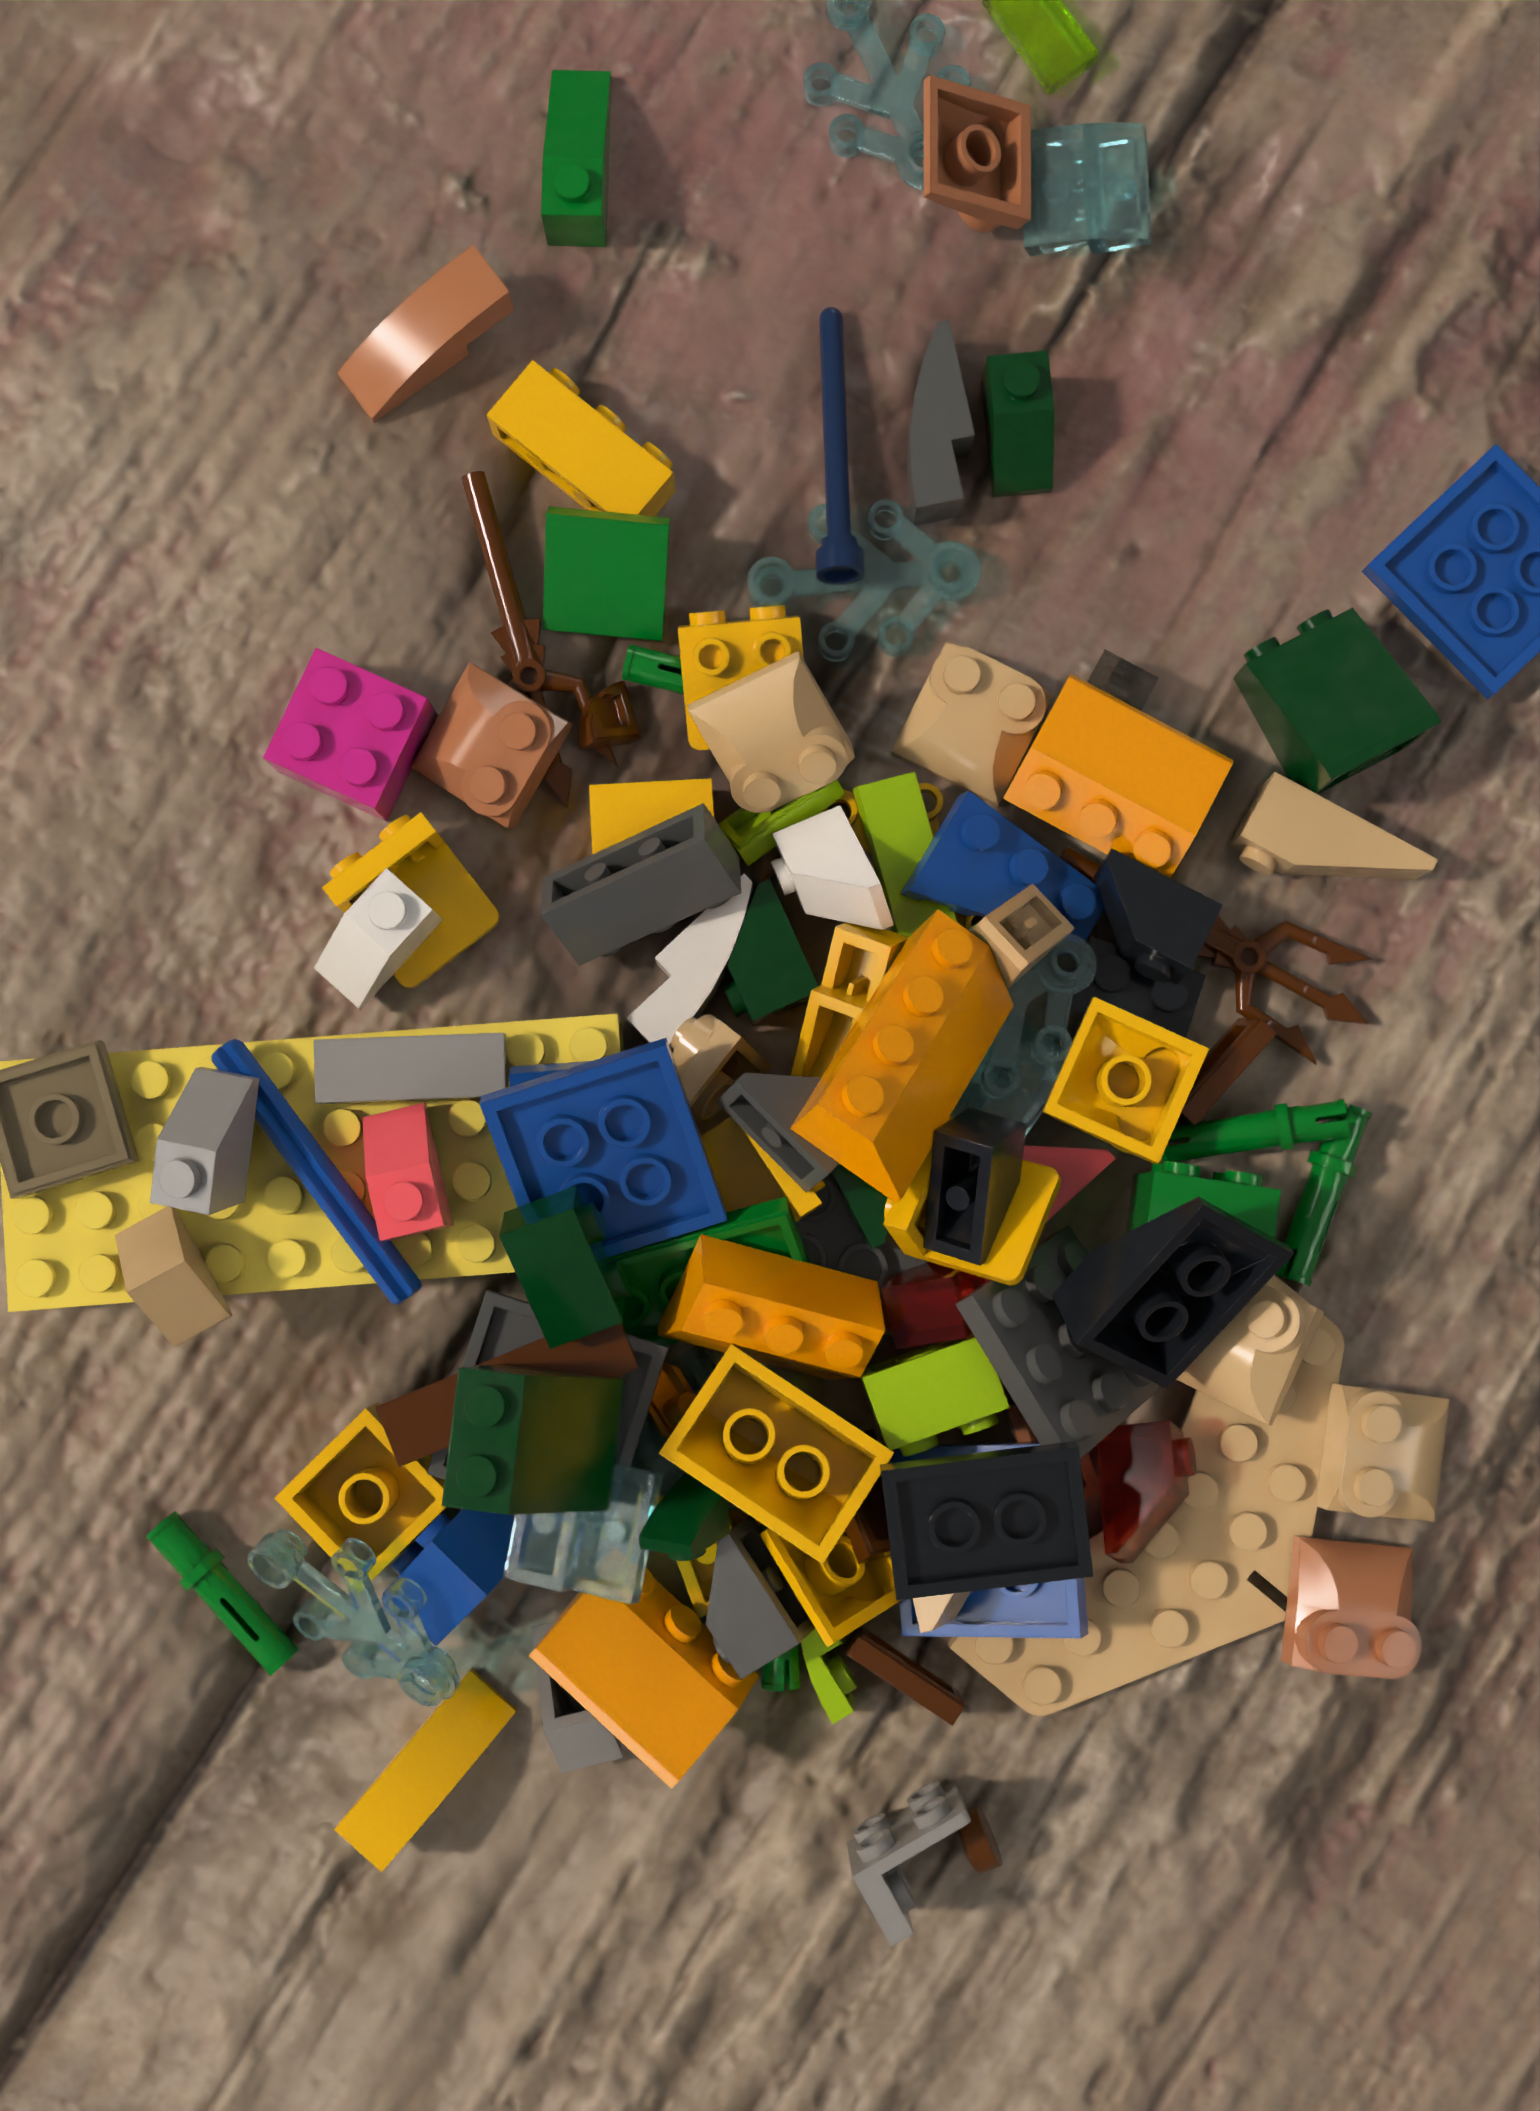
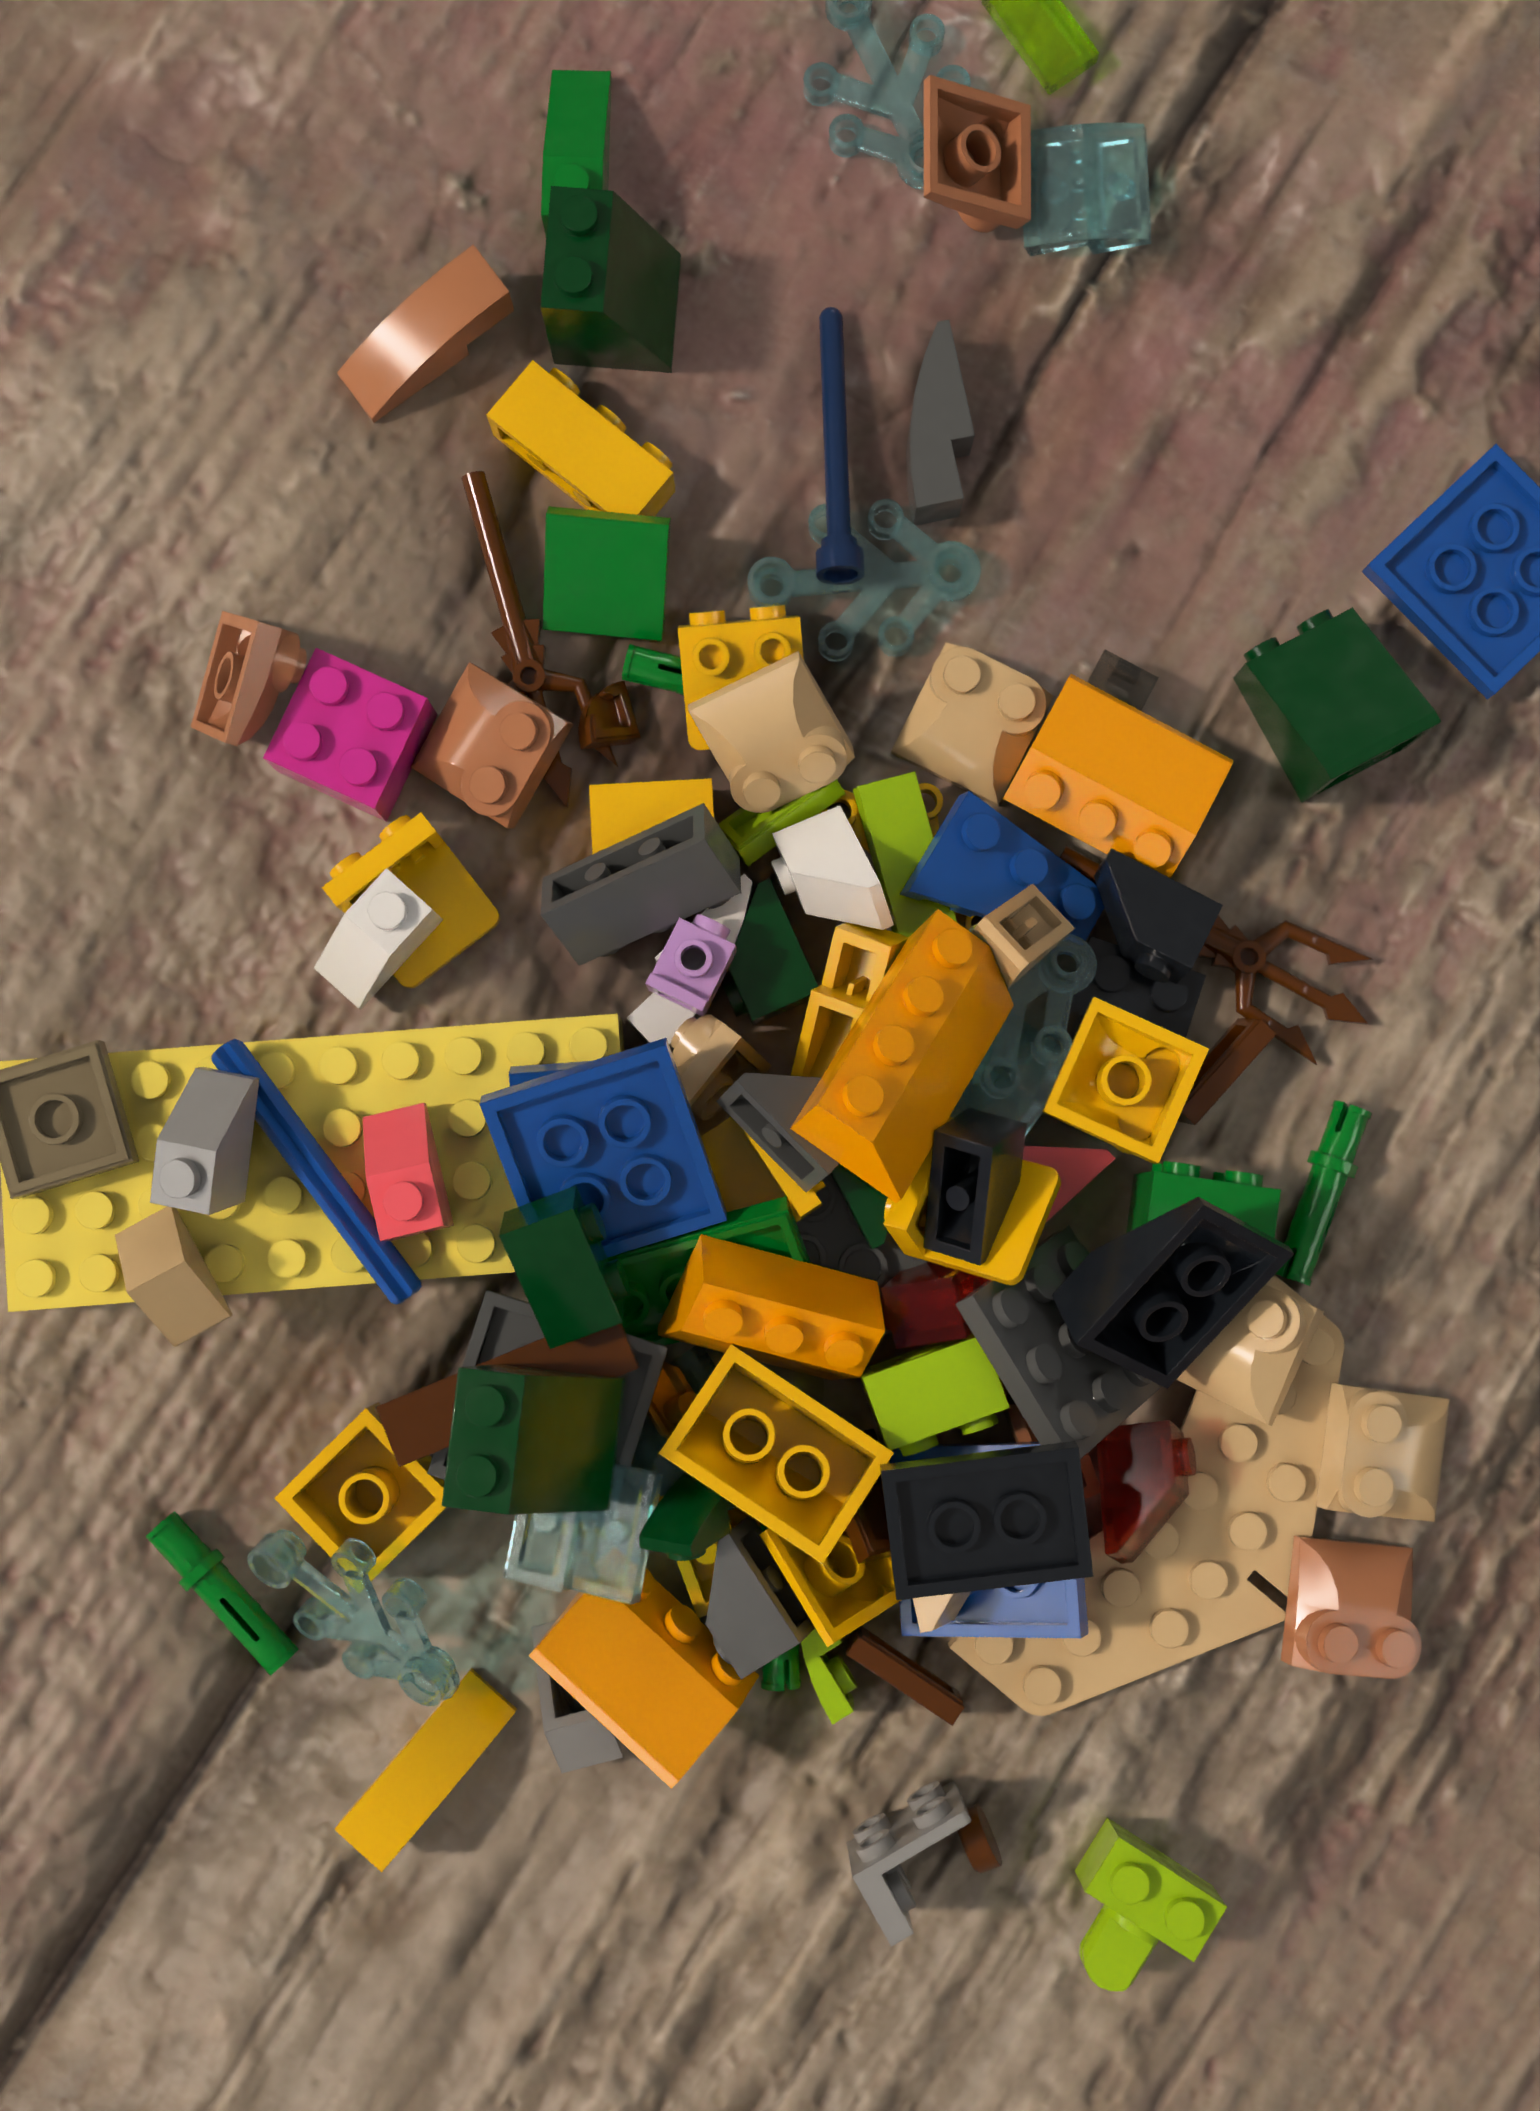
(244, 677): none -> nougat slope
(409, 1067): light grey tile -> none
(456, 1566): blue brick -> none
(607, 284): none -> dark green slope
(693, 987): none -> lavender brick
(1019, 422): dark green slope -> none
(1144, 1902): none -> lime brick
(1257, 1131): green pin -> none
(1309, 835): tan slope -> none

